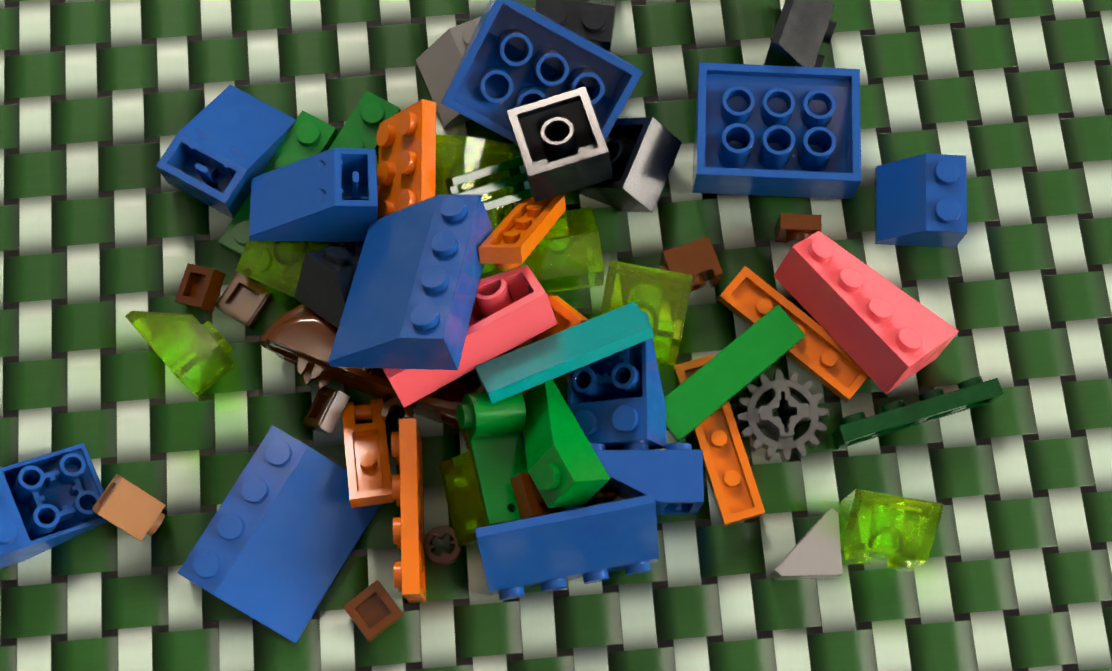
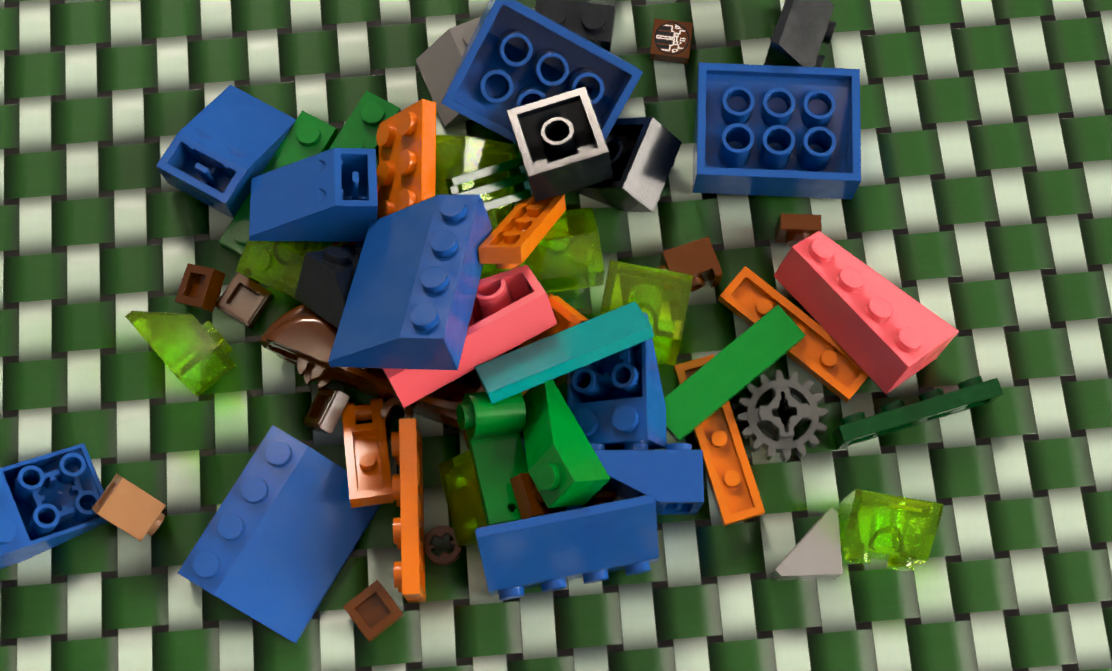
(671, 41): none -> reddish brown tile
(921, 201): blue slope -> none

